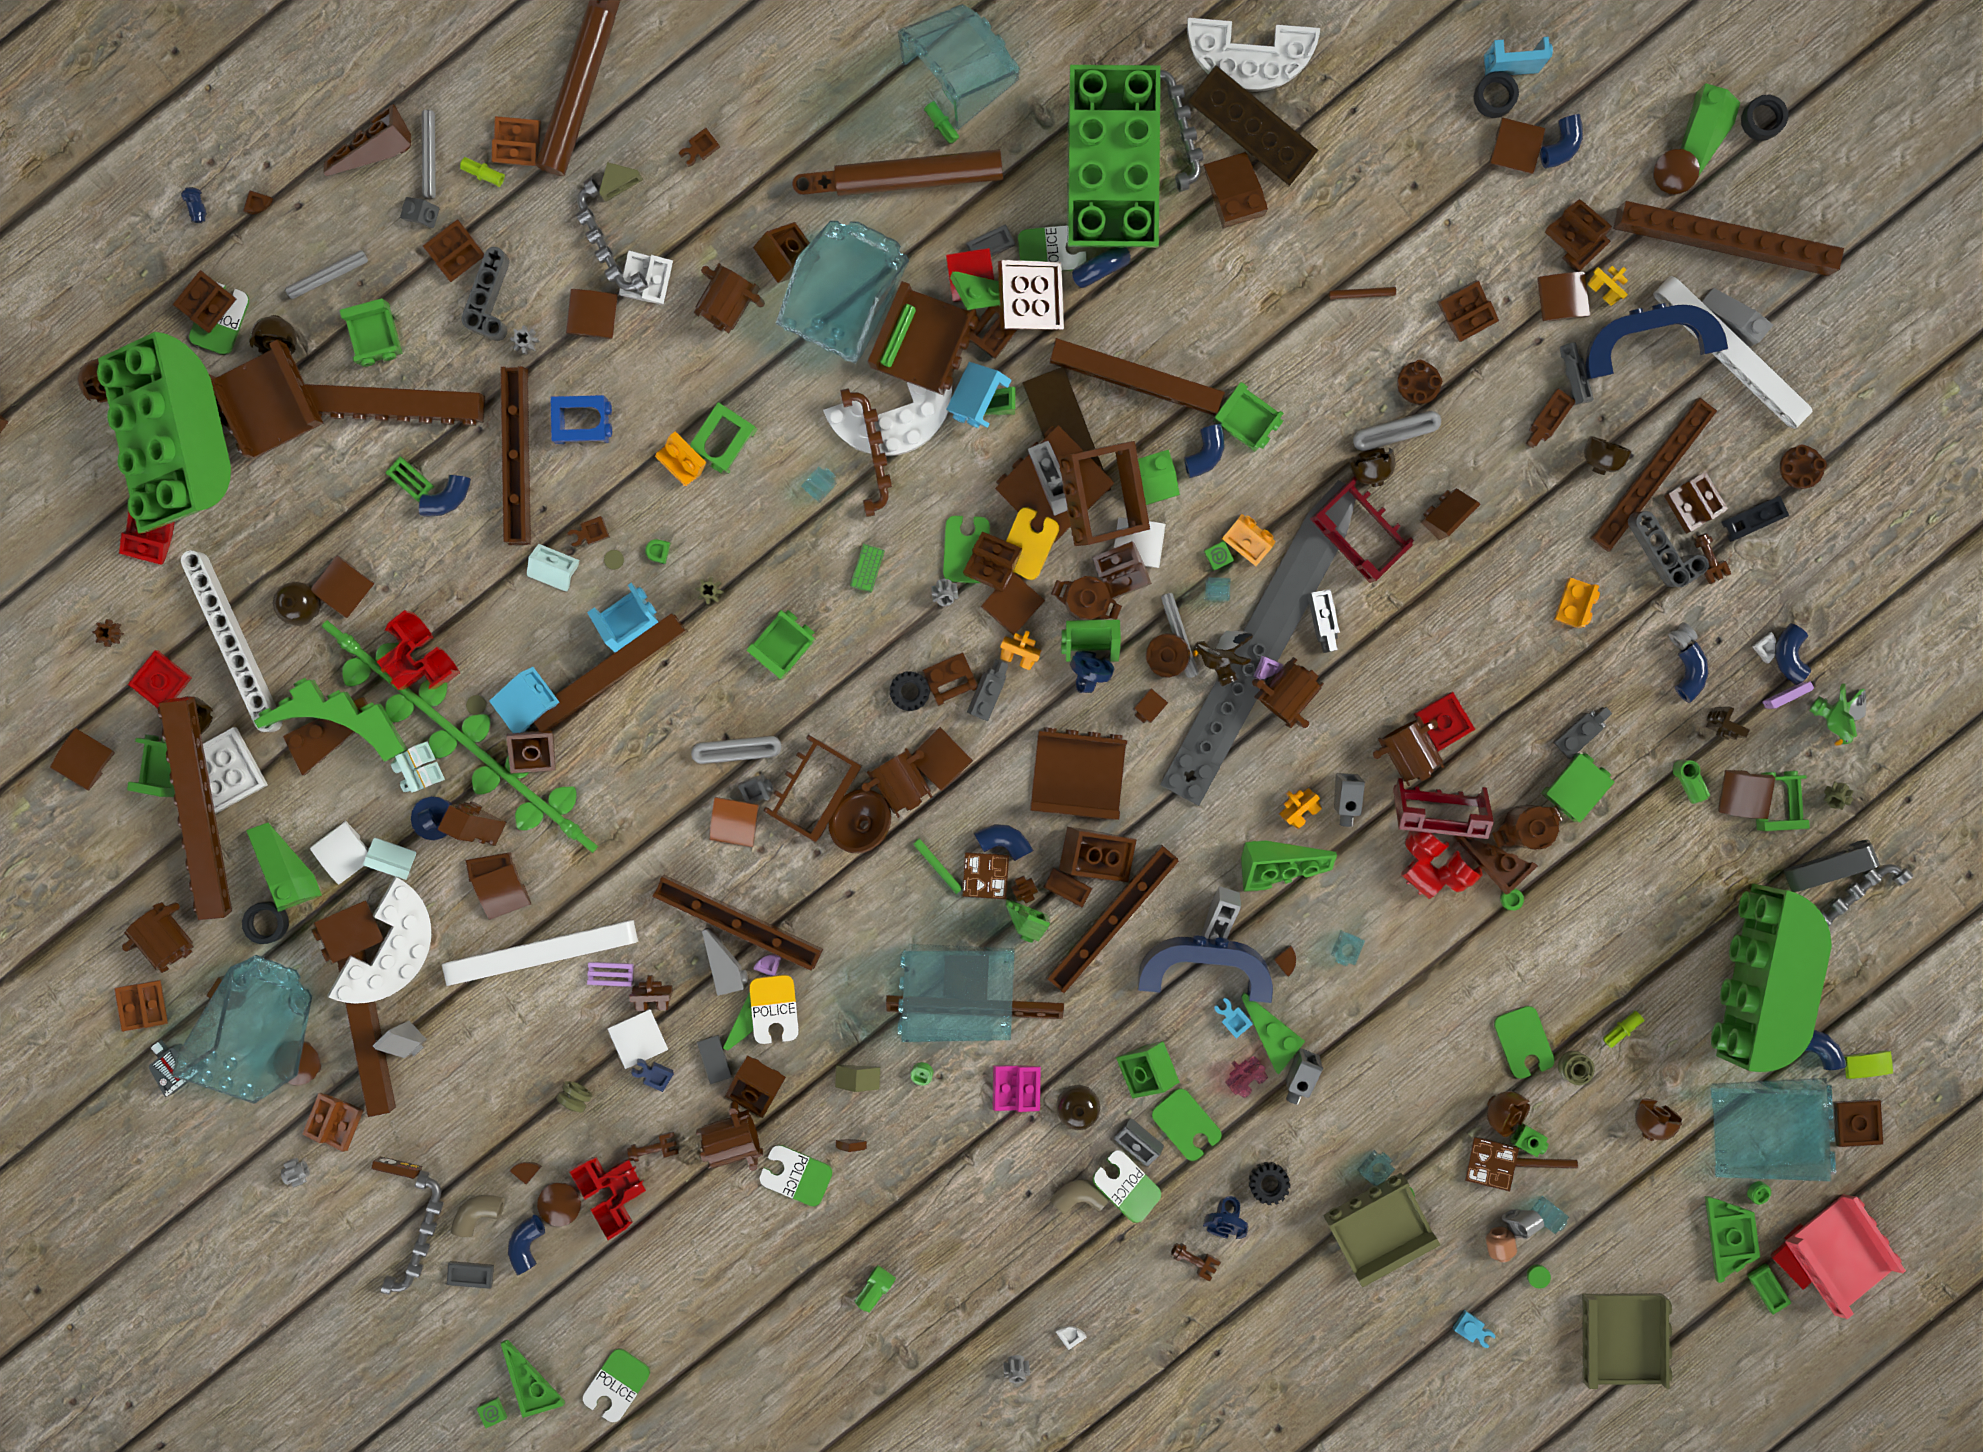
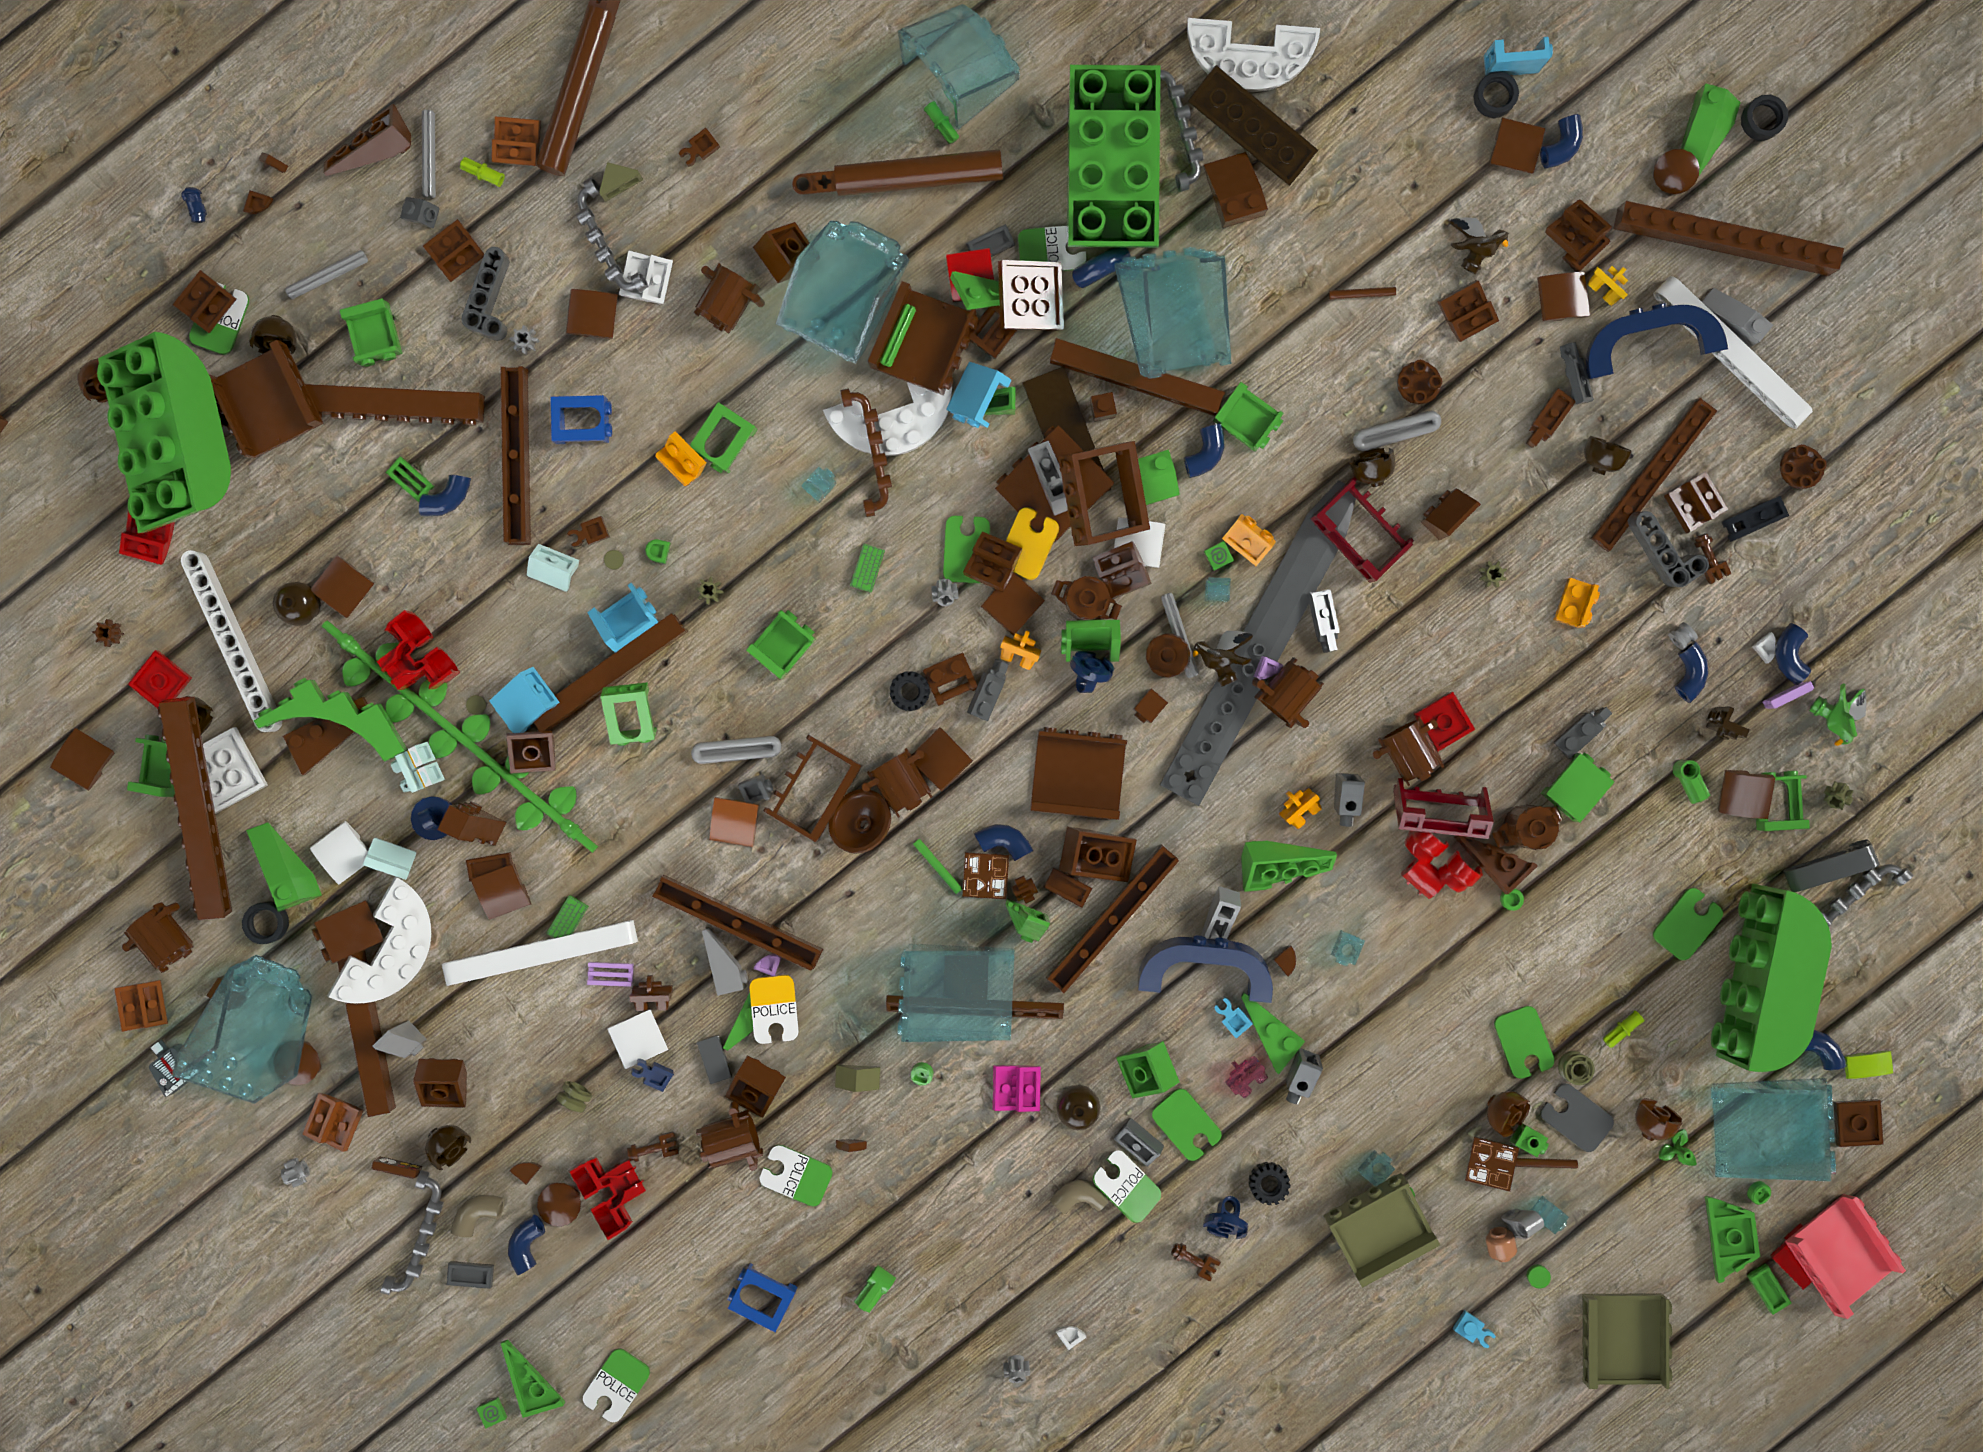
(273, 162): none -> reddish brown tile
(441, 1082): none -> reddish brown slope
(446, 1145): none -> dark brown cylinder
(567, 918): none -> bright green tile
(625, 693): none -> panel
(751, 1276): none -> blue panel
(1103, 406): none -> reddish brown brick
(1176, 309): none -> clear light blue windscreen
(1477, 242): none -> dark brown animal
(1498, 571): none -> olive gear
(1581, 1121): none -> dark grey piece
(1683, 928): none -> bright green piece
(1684, 1155): none -> bright green plant

